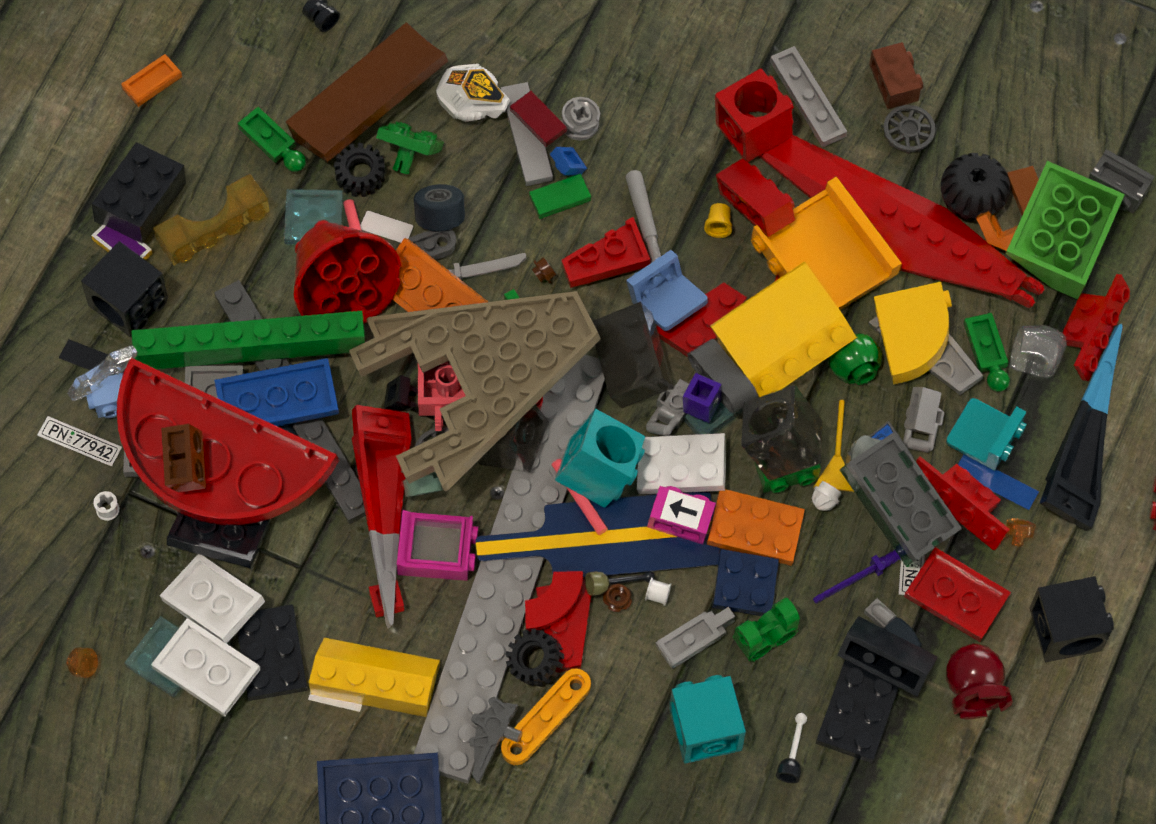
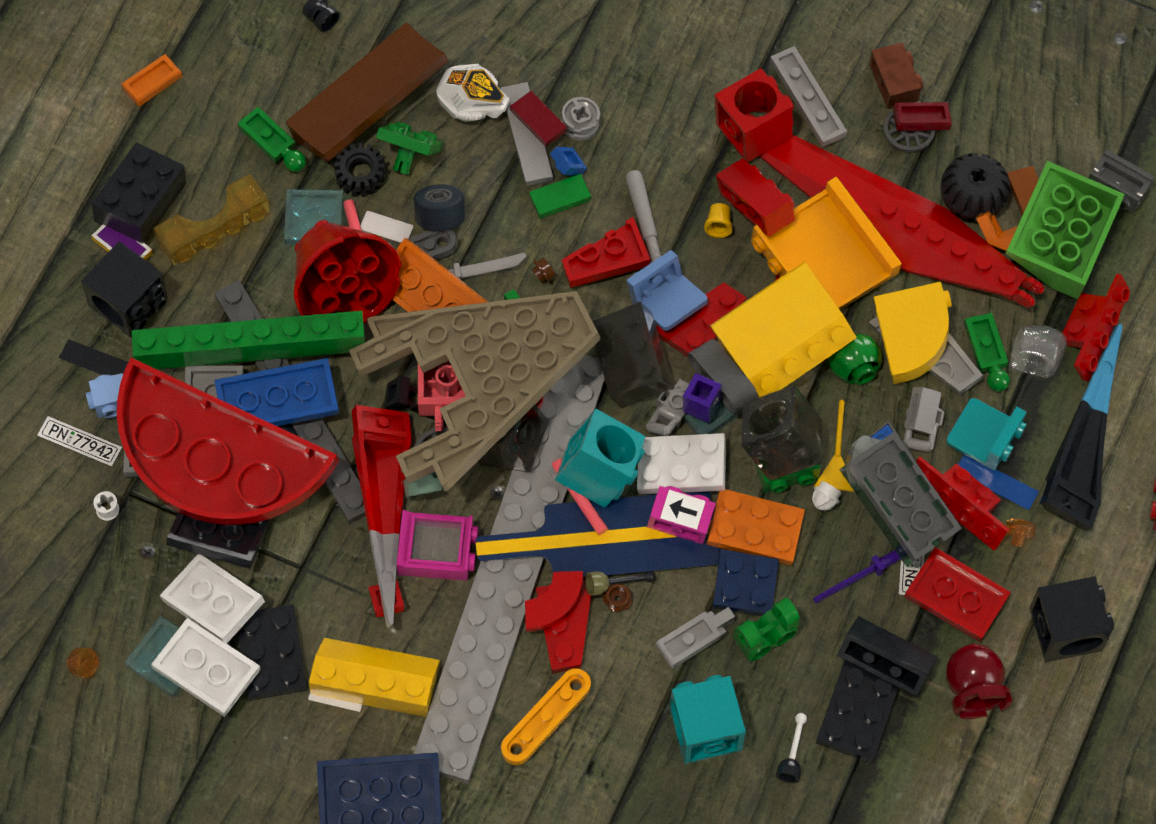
(91, 381): clear tile -> none
(183, 458): reddish brown brick -> none
(490, 731): dark grey piece -> none
(545, 668): black tyre -> none
(658, 591): white axle -> none
(887, 620): piece -> none
(922, 116): none -> dark red tile

